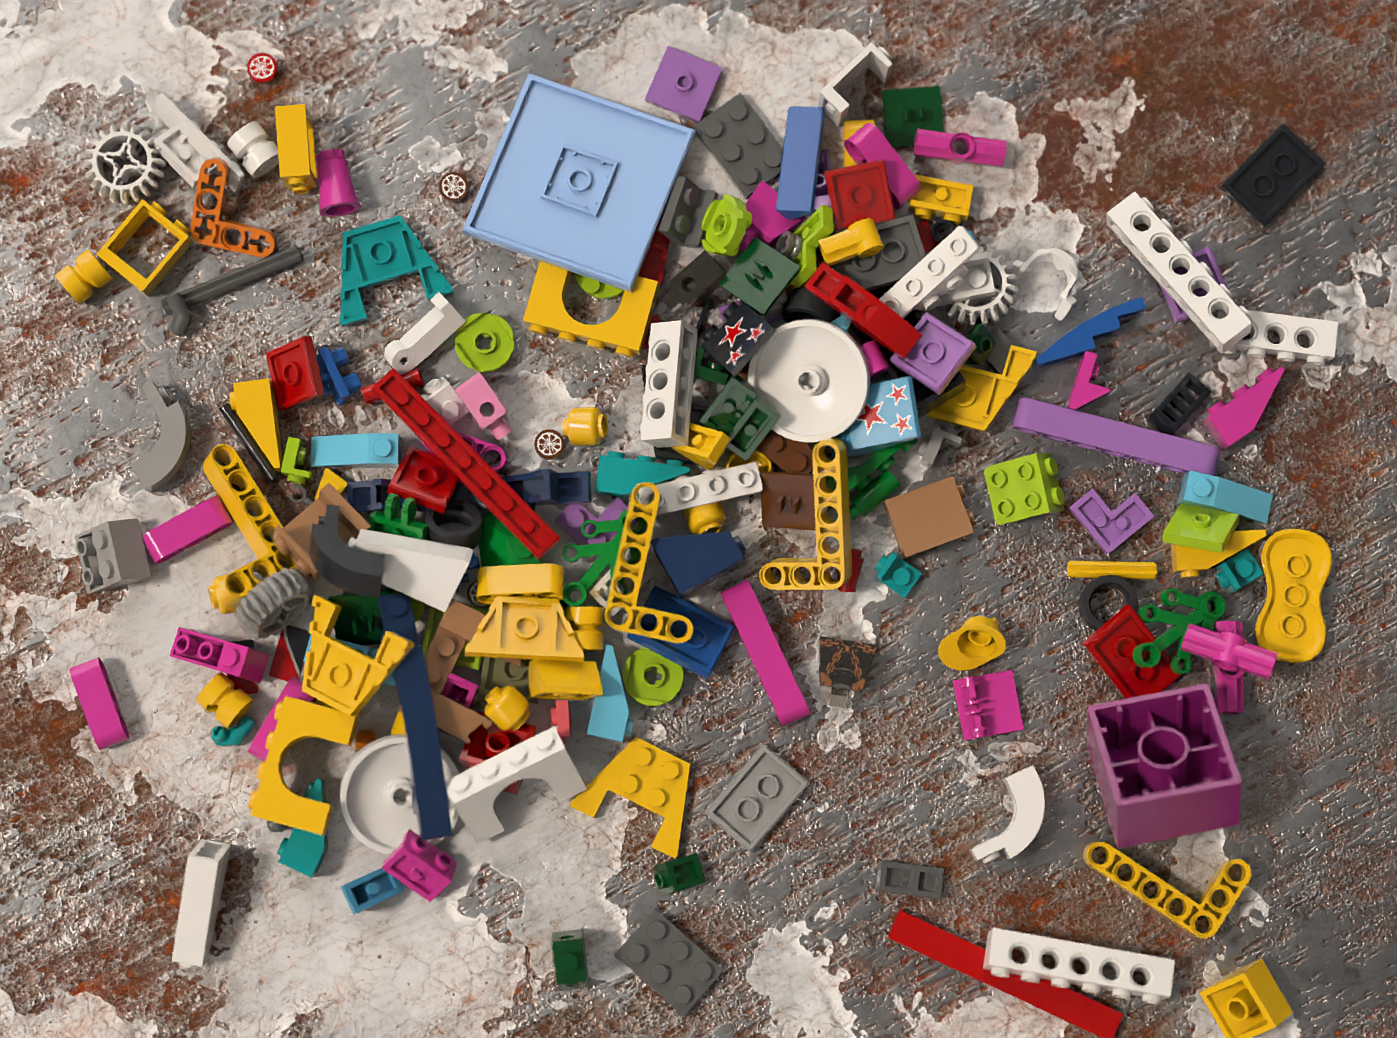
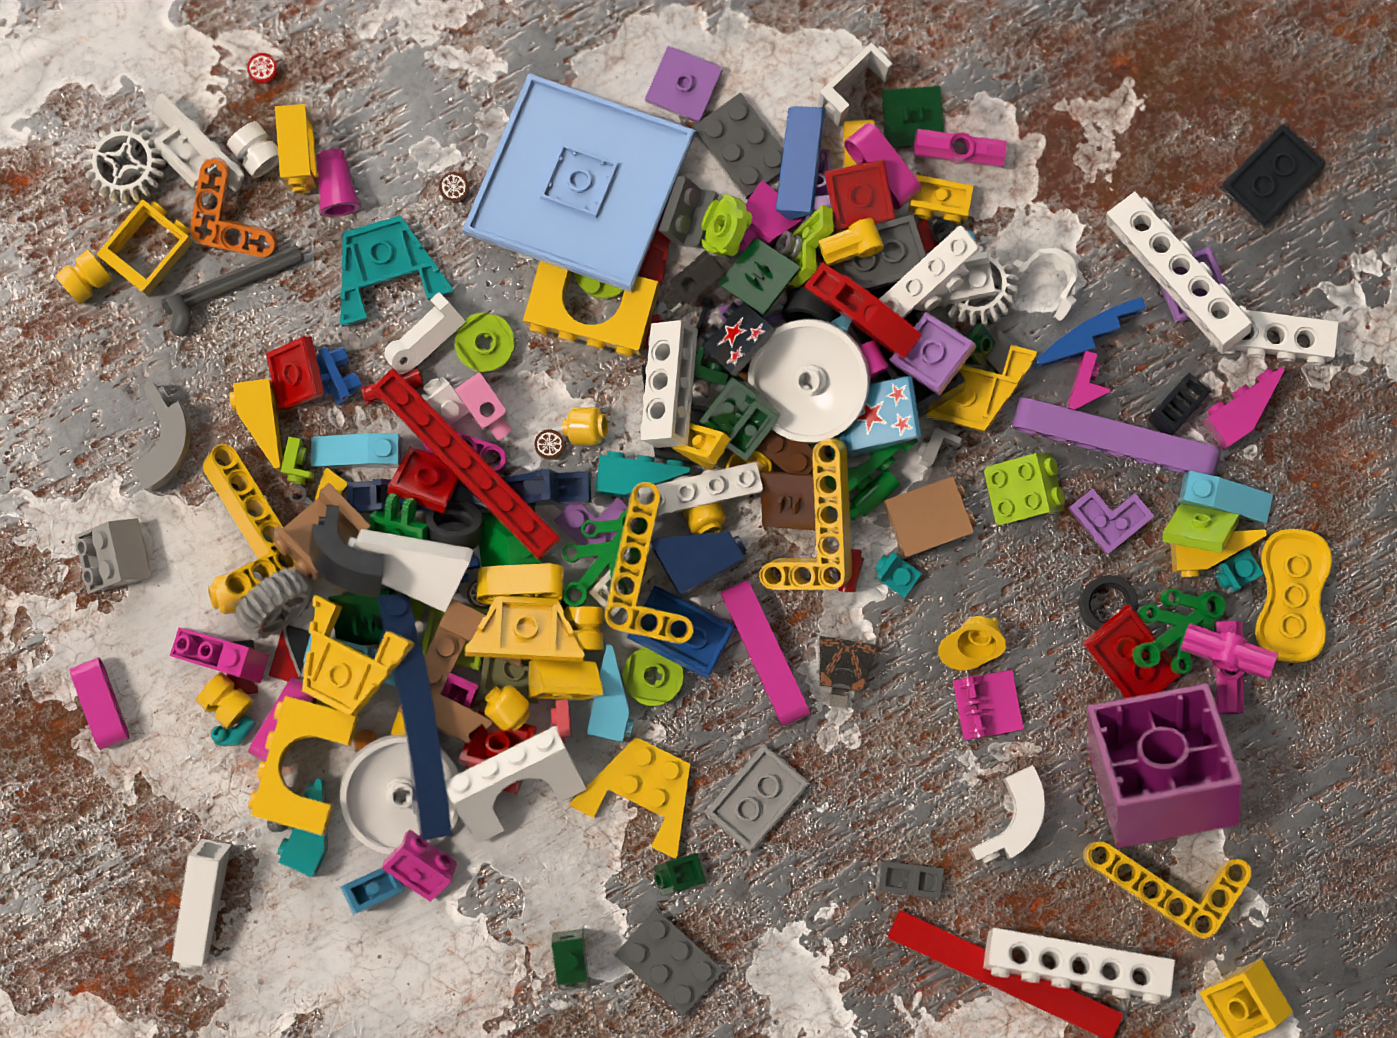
(187, 530): dark pink beam -> none
(249, 443): black bar -> none
(1126, 570): yellow axle -> none

